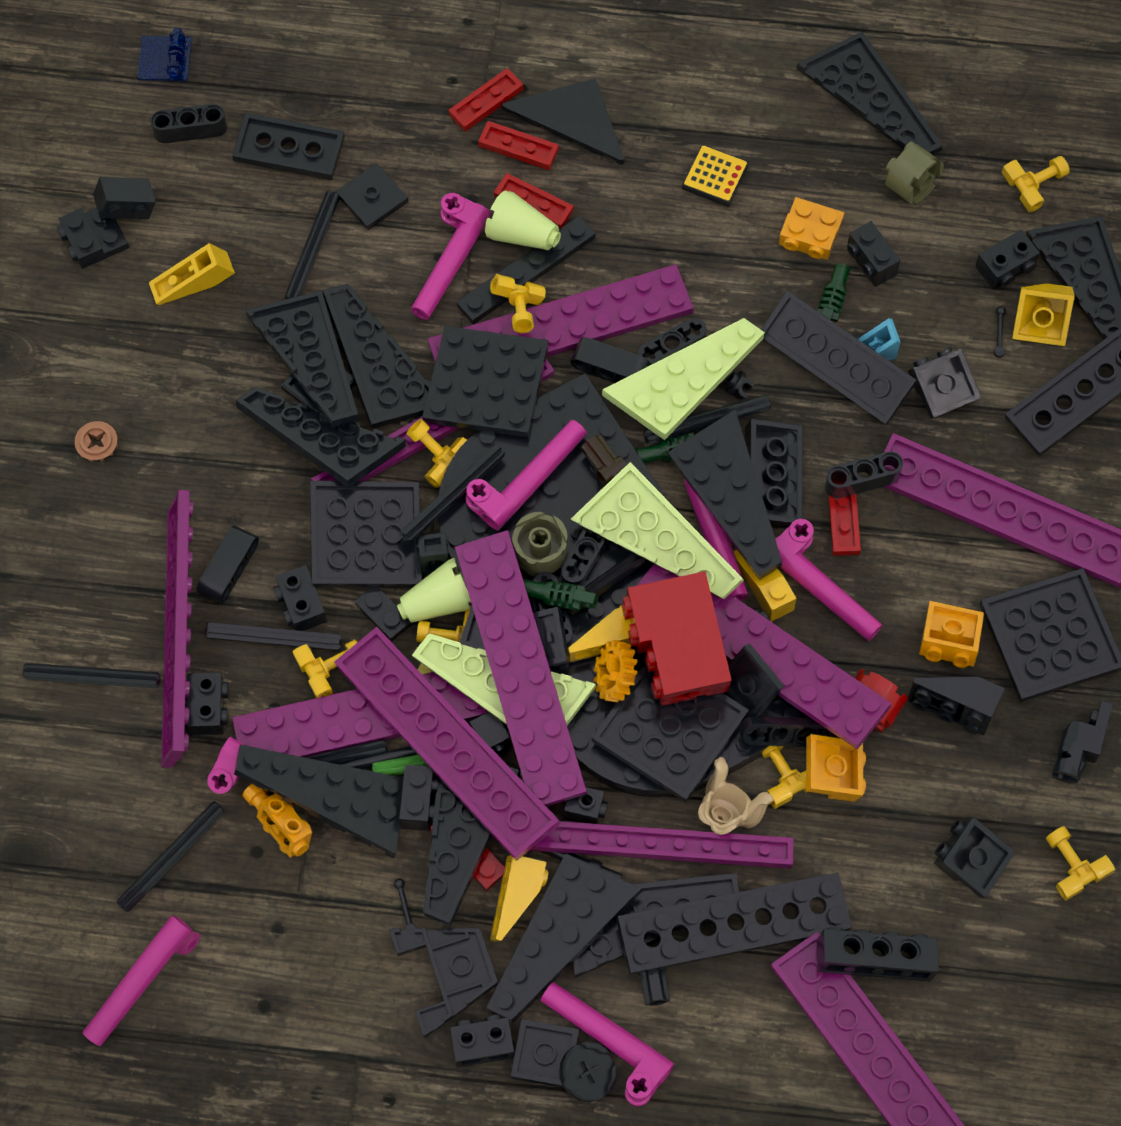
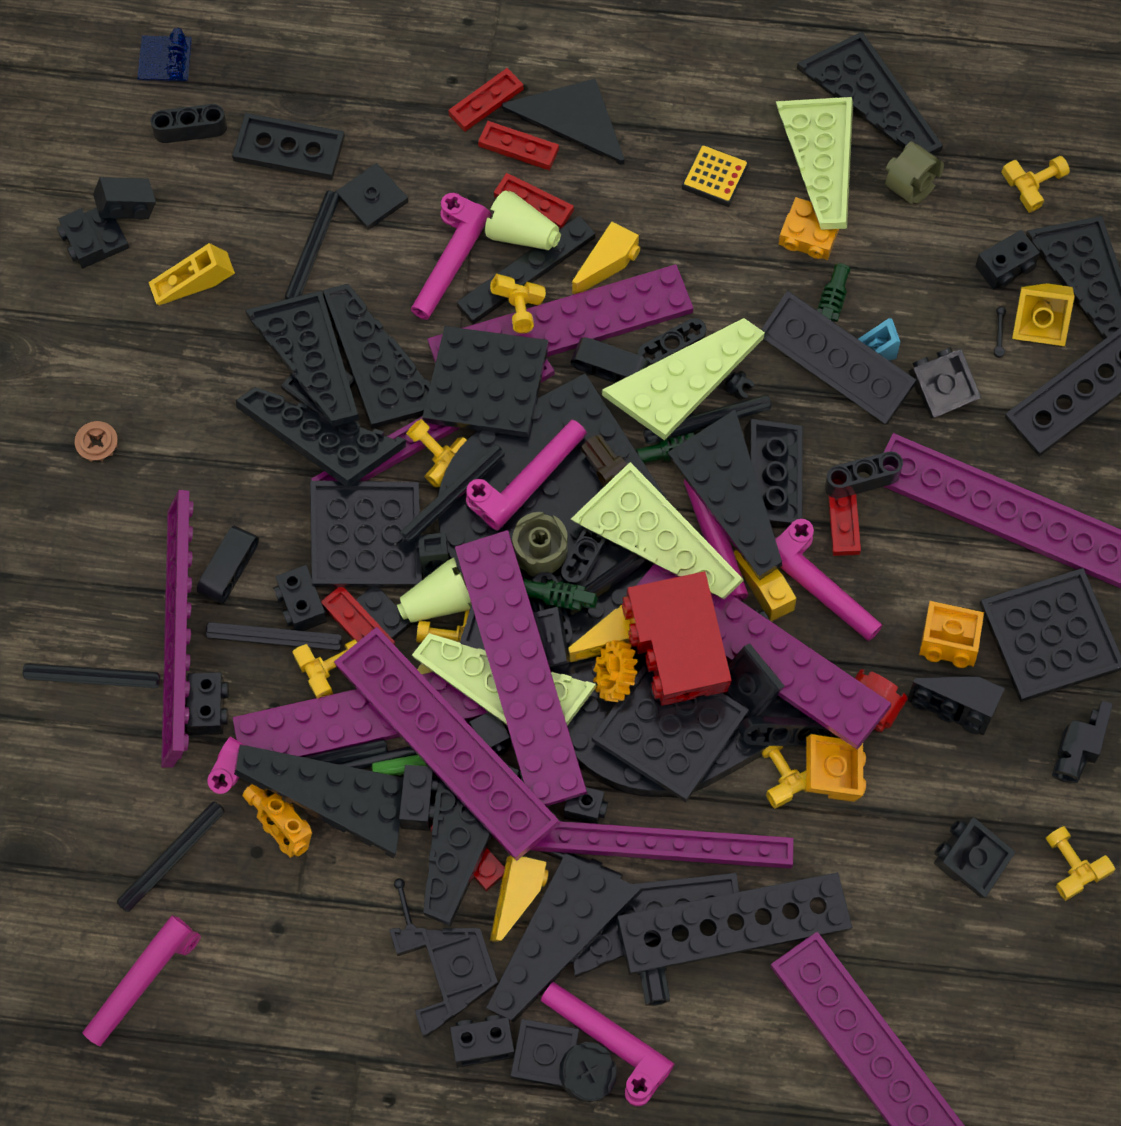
(350, 614): none -> red plate
(608, 257): none -> yellow slope
(730, 803): tan hair -> none
(822, 148): none -> yellowish green wing
(835, 960): black brick -> none
(873, 254): black brick -> none

